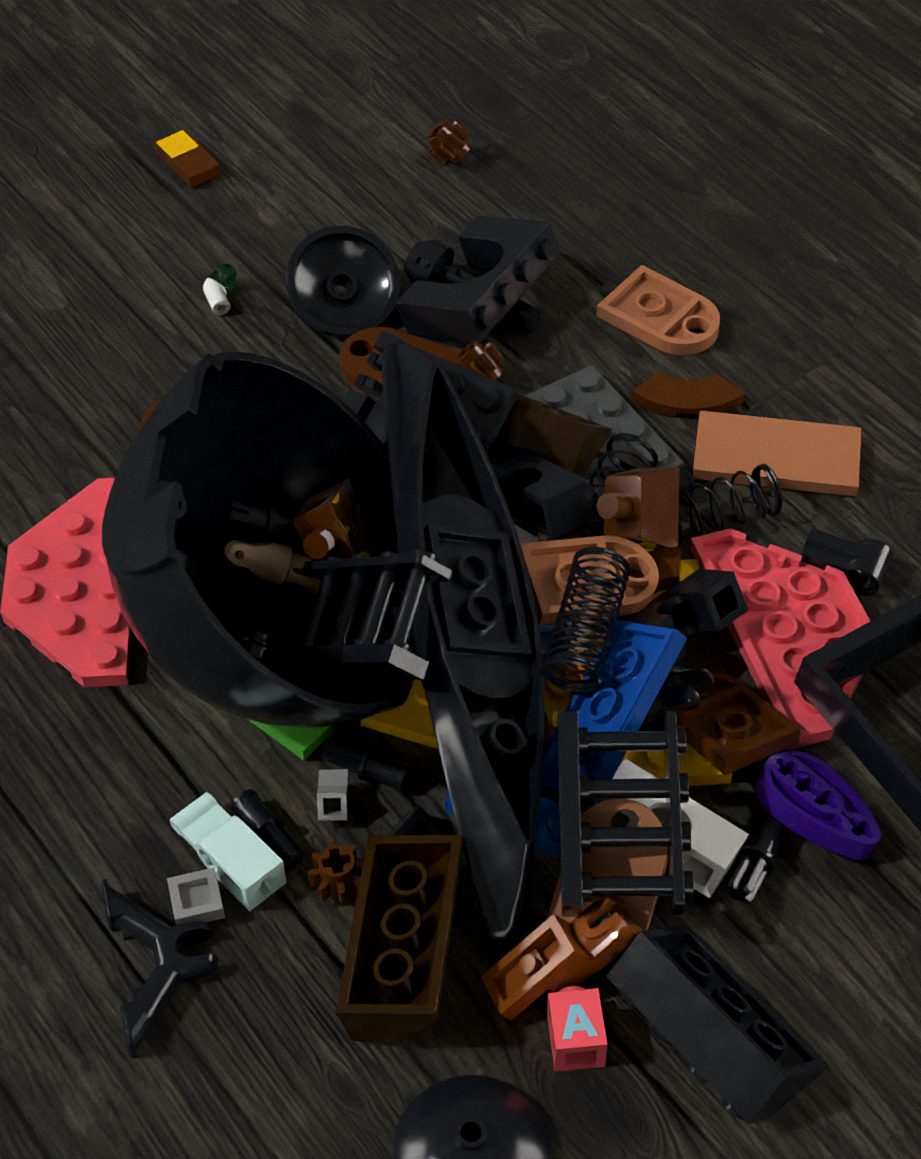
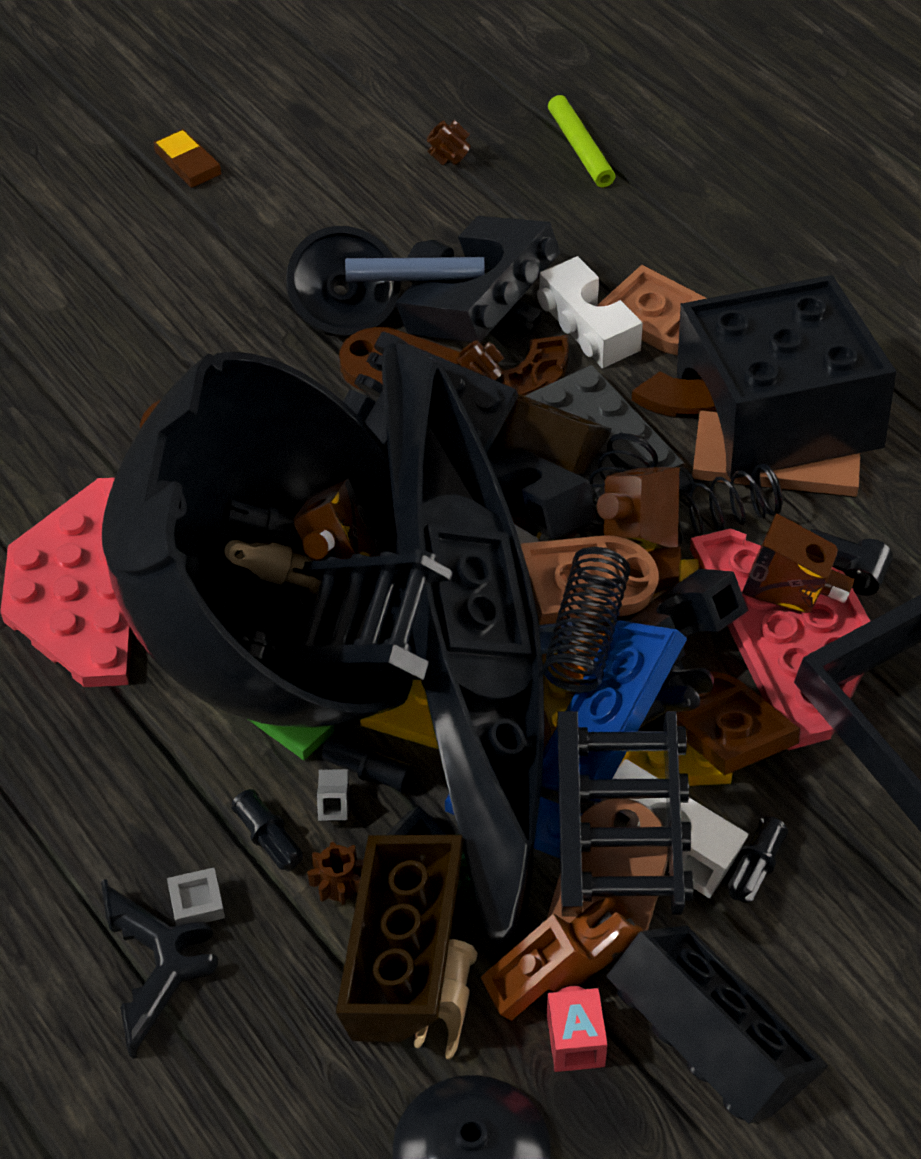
(218, 286): arm -> none
(233, 849): light aqua piece -> none
(414, 269): none -> sand blue piece
(454, 994): none -> tan piece
(541, 367): none -> reddish brown tile
(572, 298): none -> white arch
(581, 141): none -> lime piece
(788, 373): none -> black container
(795, 568): none -> reddish brown torso
(825, 810): dark purple piece -> none

